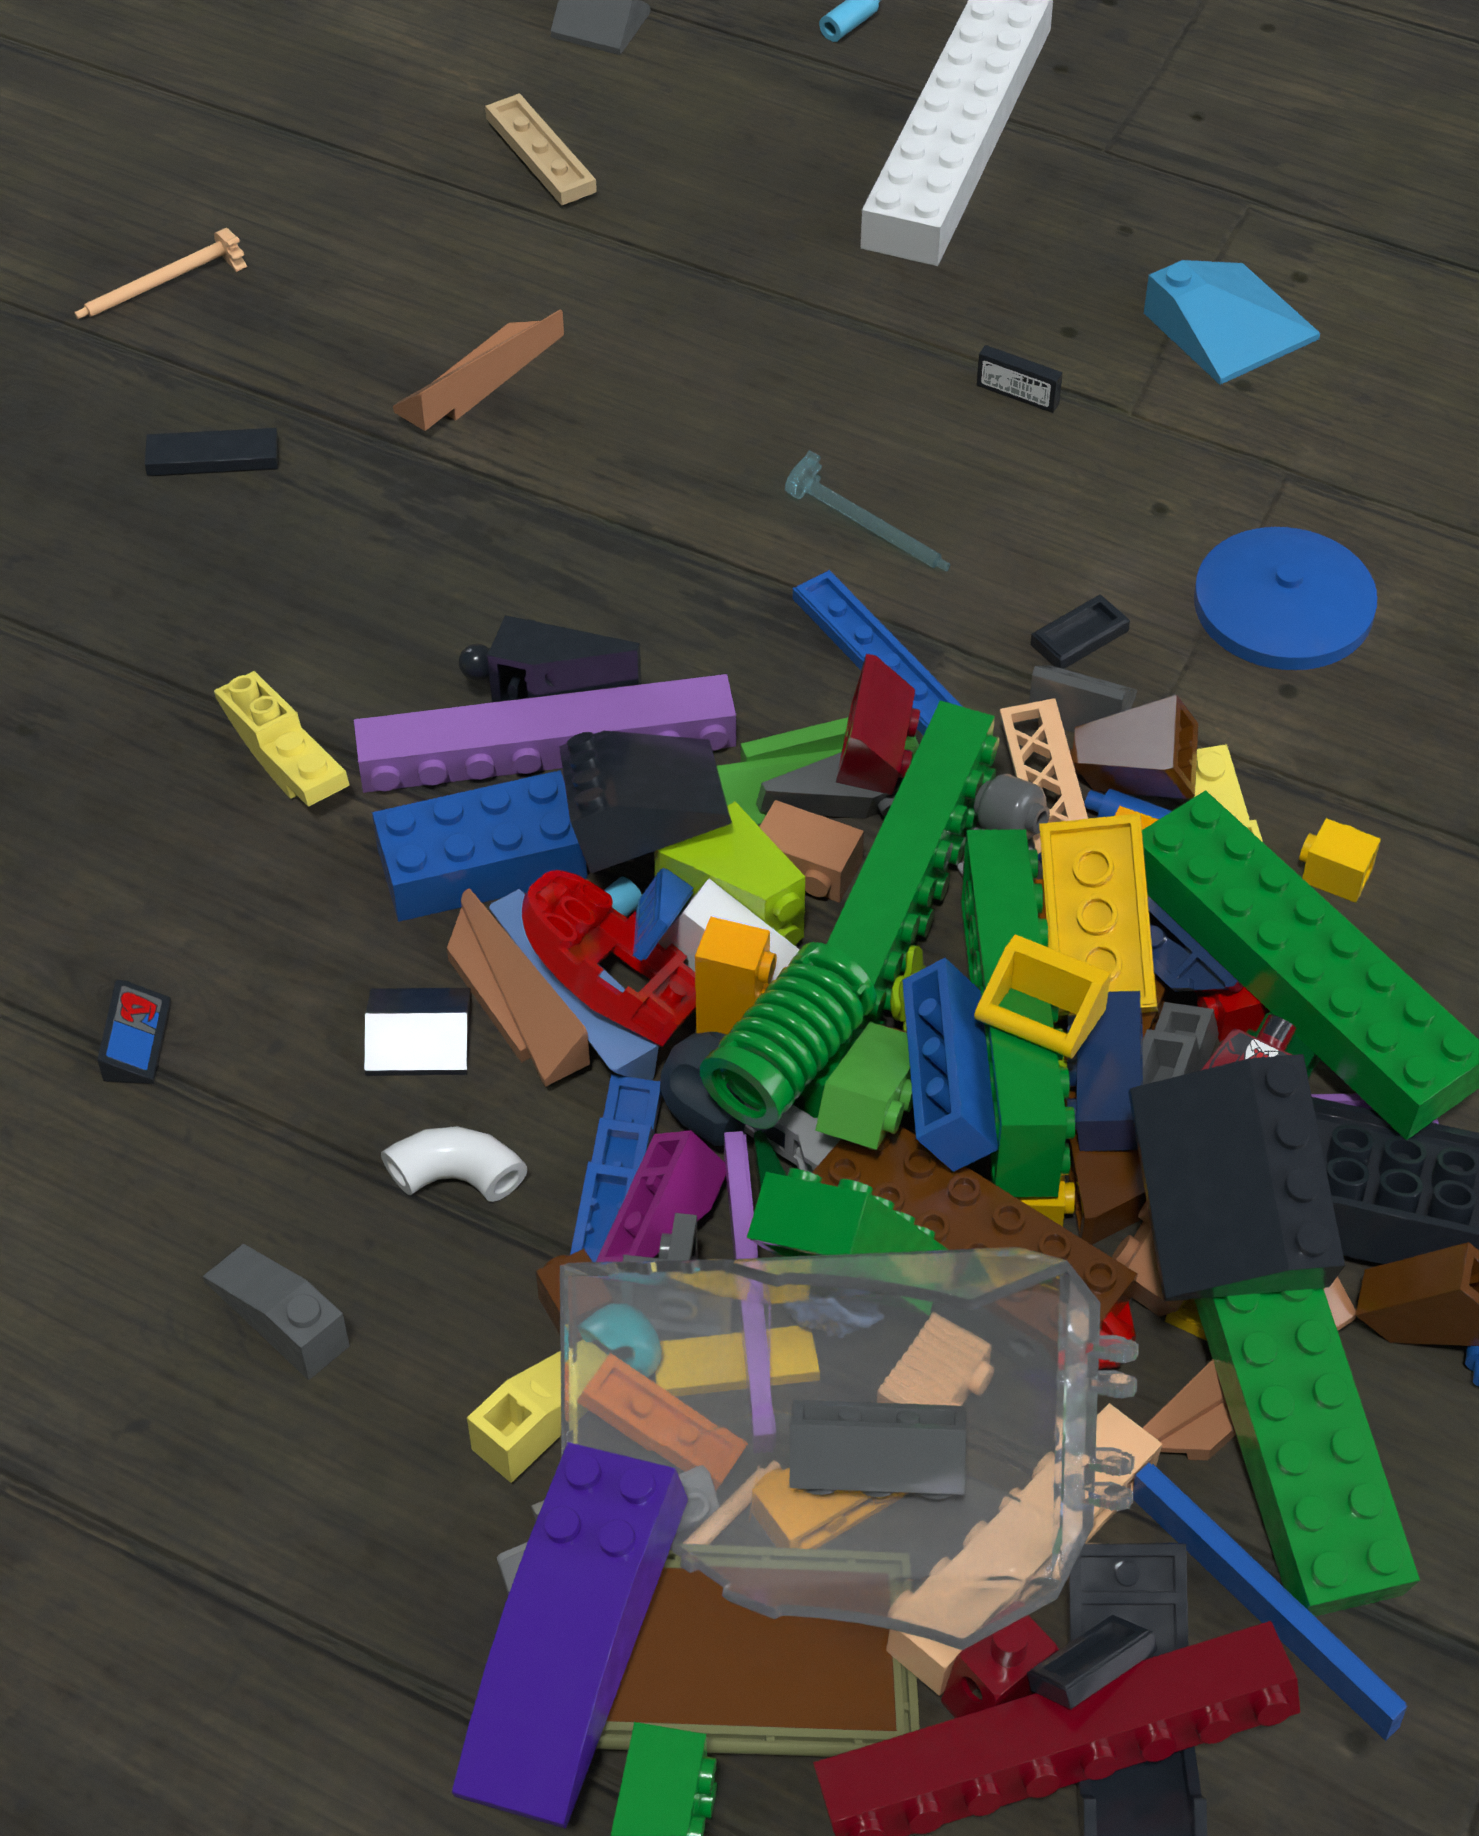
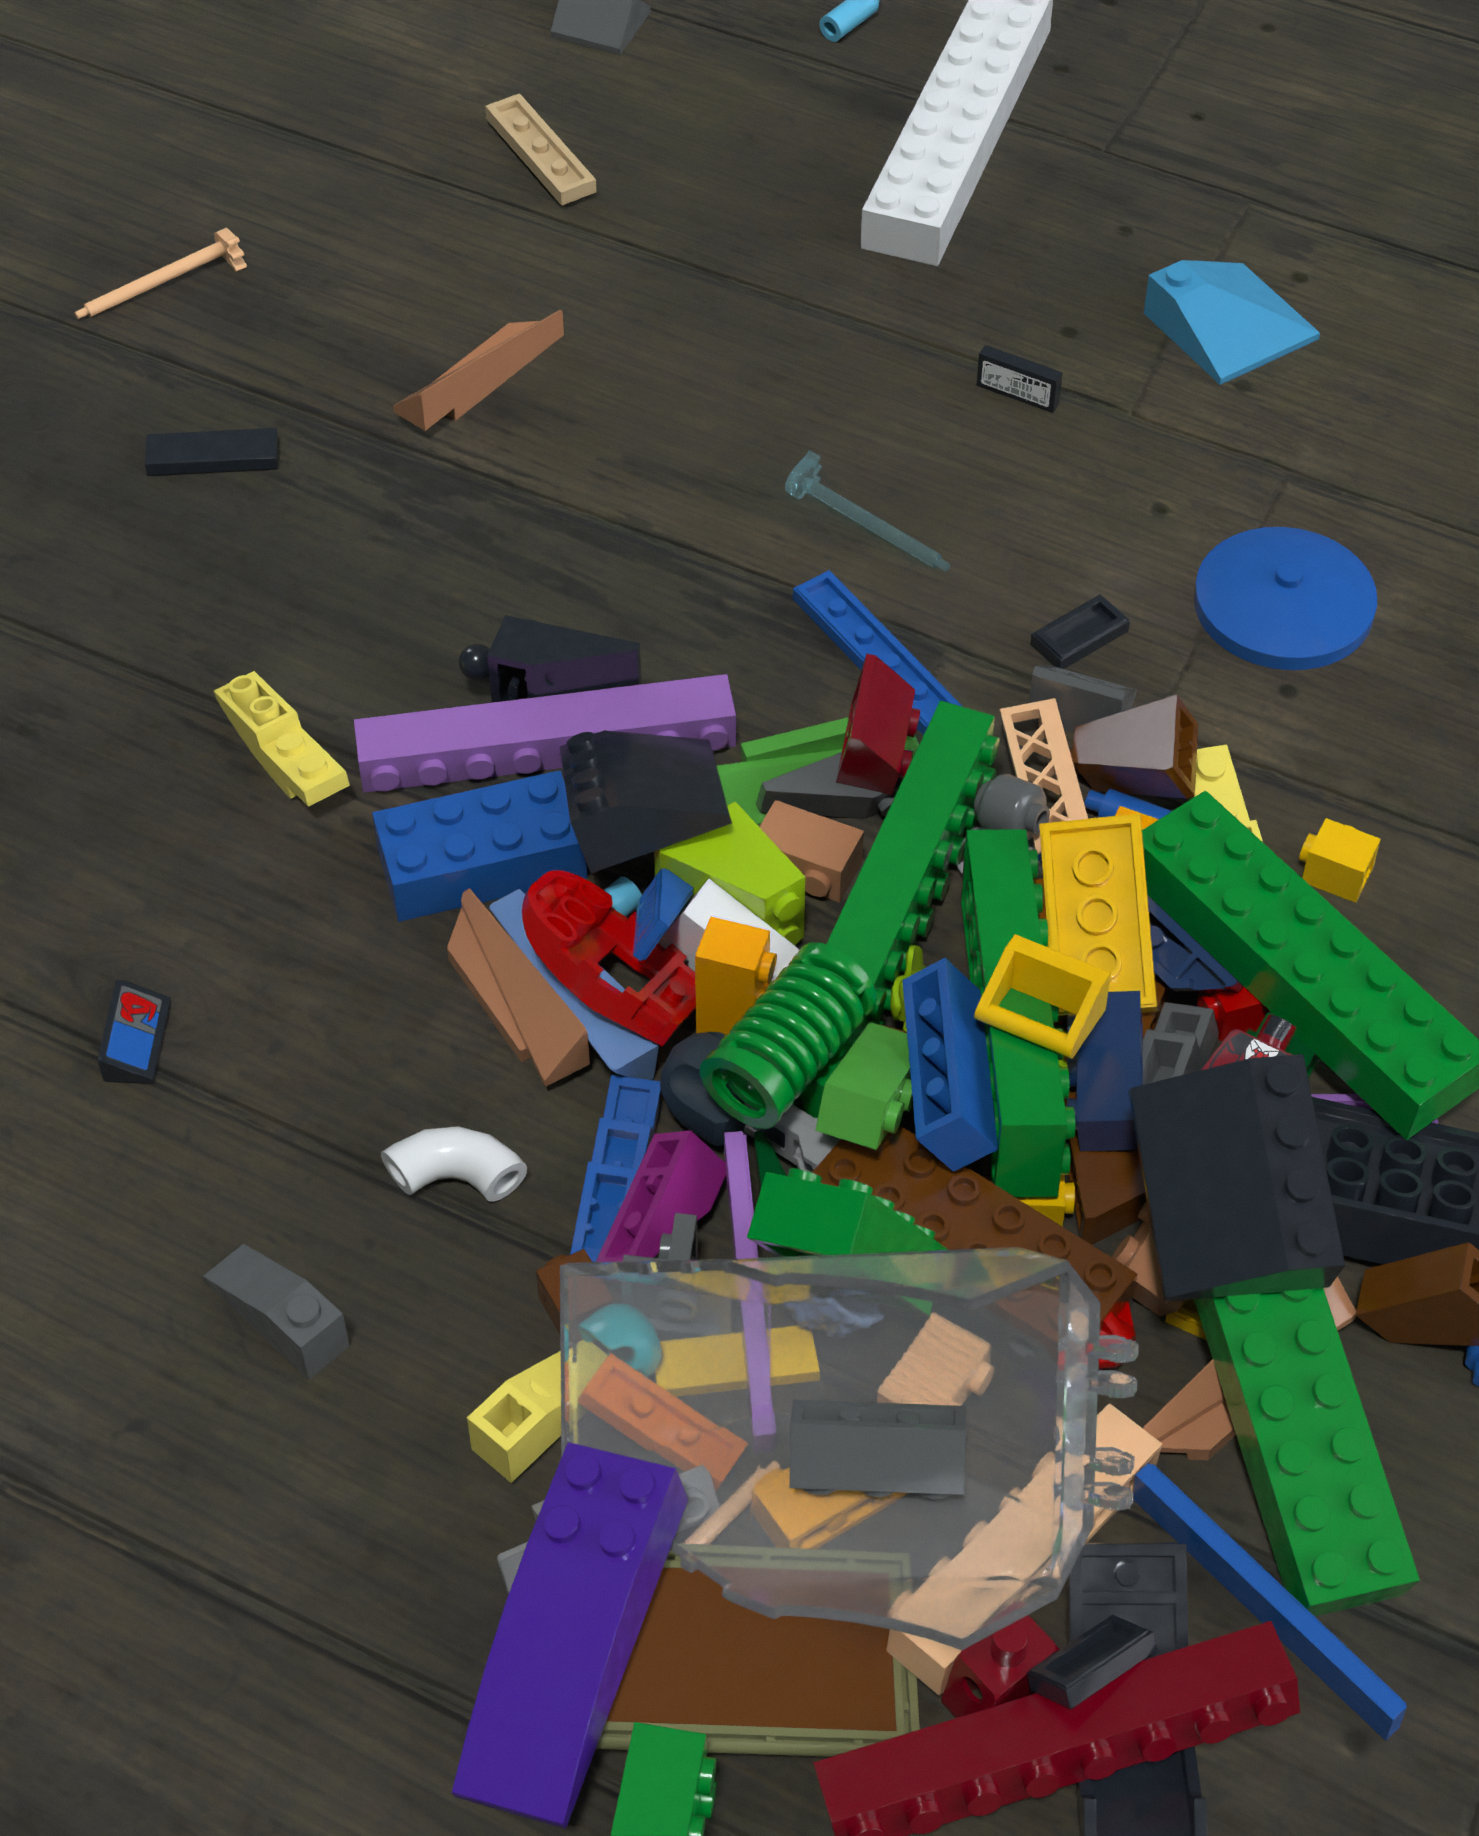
(417, 1031): slope -> none

